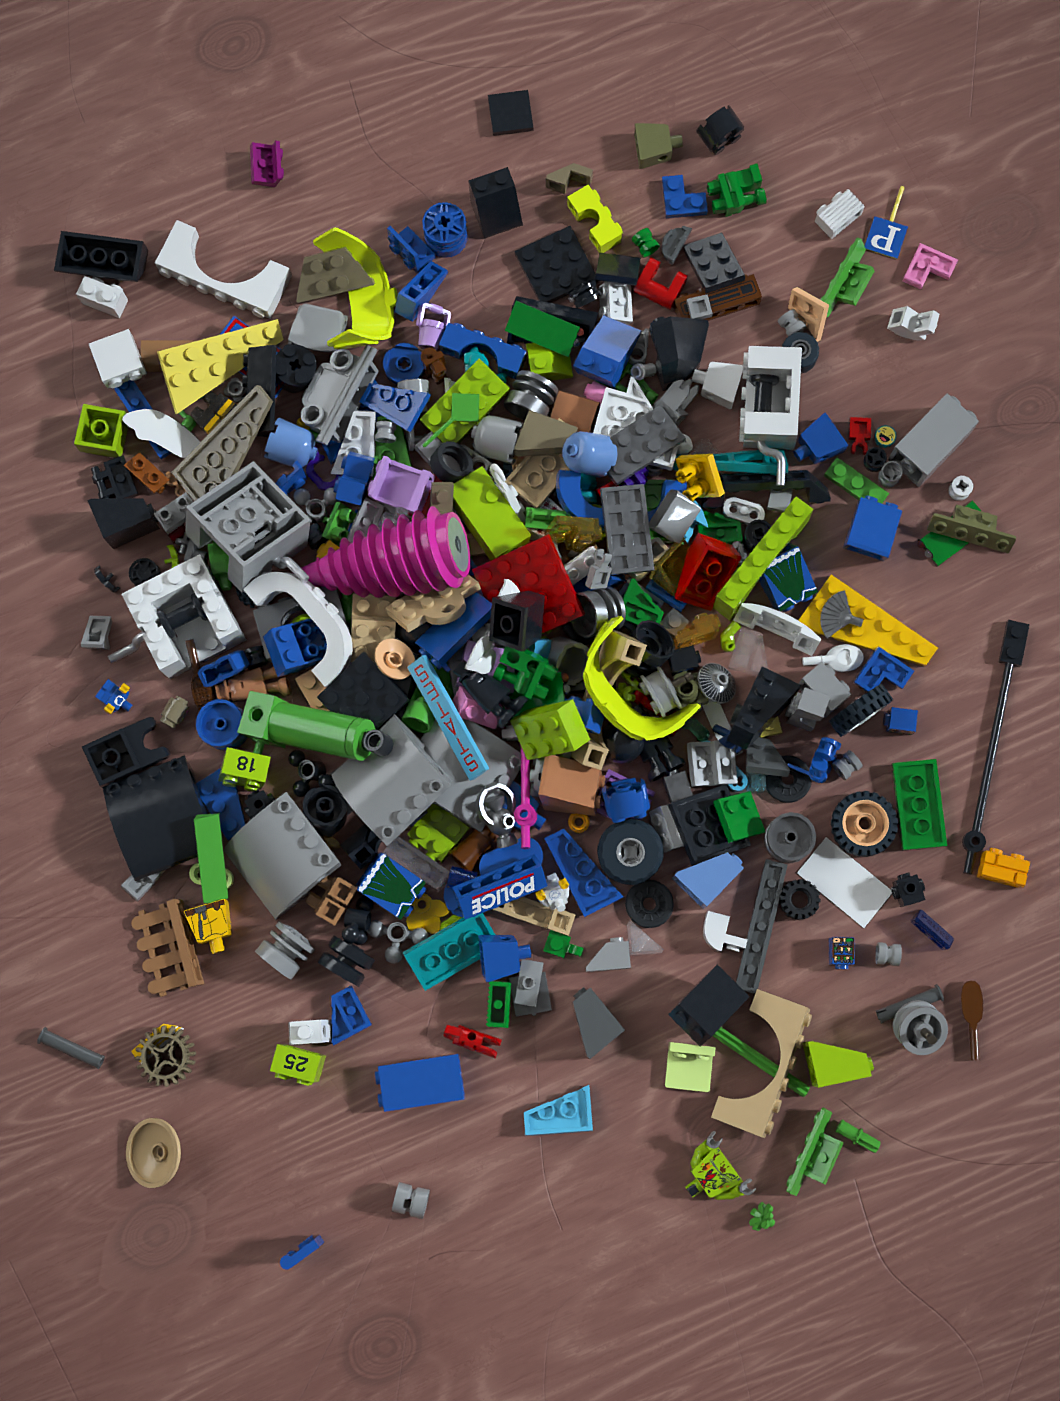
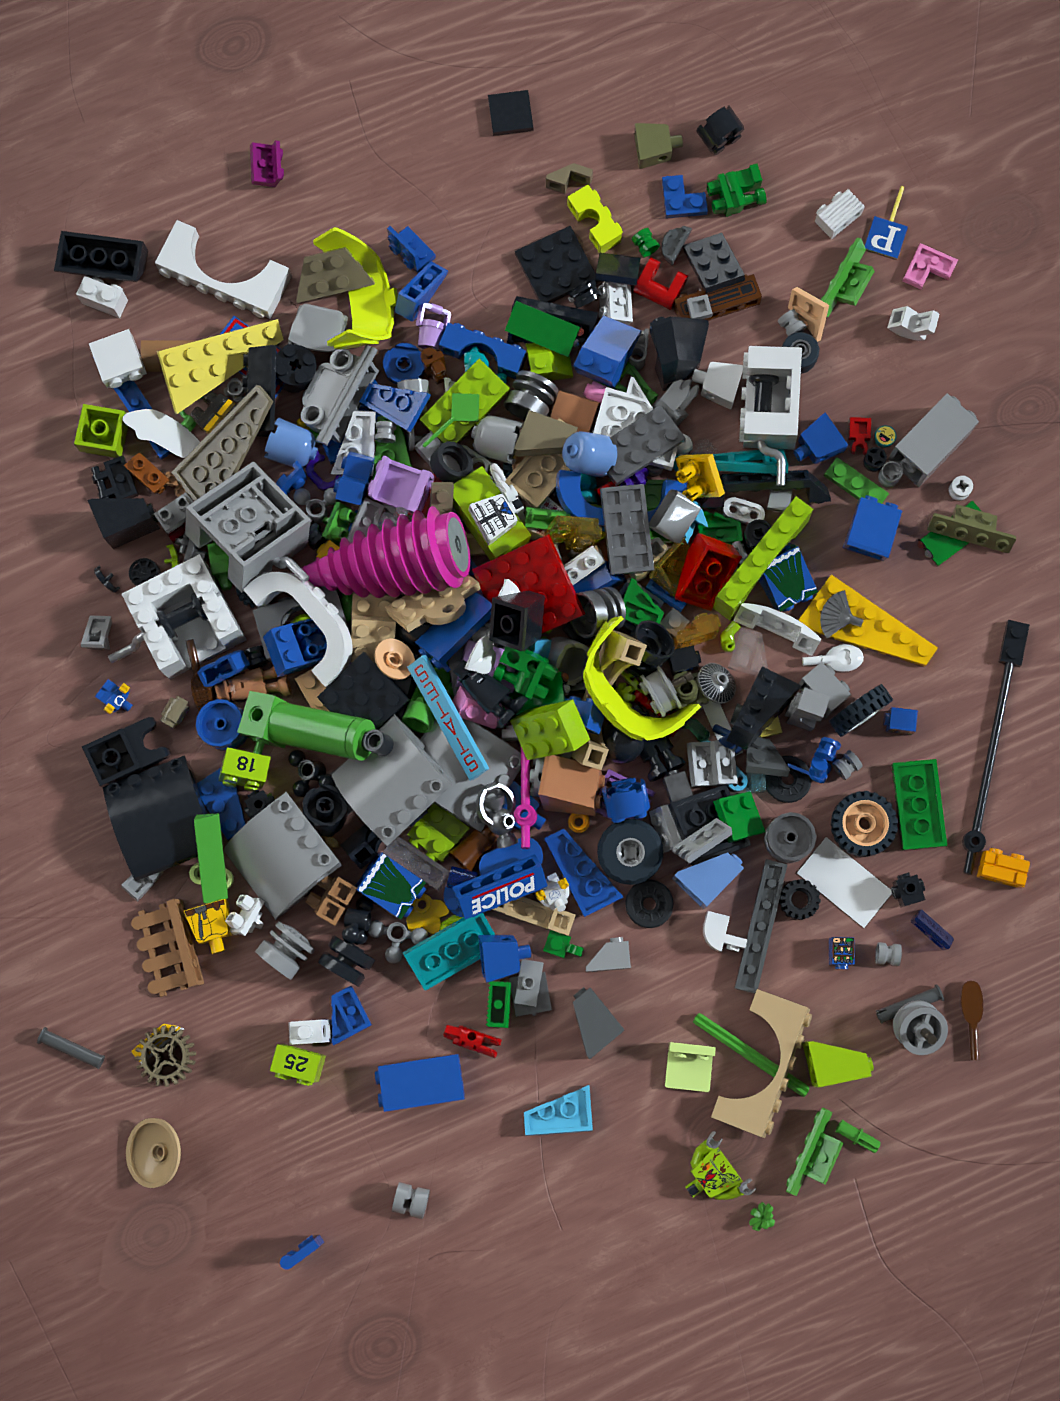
(248, 917): none -> white hips
(445, 240): blue wheel -> none
(495, 202): black slope -> none
(495, 516): none -> white torso
(599, 573): light grey plate -> none
(640, 371): white pin -> none
(640, 942): clear slope -> none
(702, 840): none -> light grey hinge
(708, 1005): black slope -> none
(882, 666): blue plate -> none

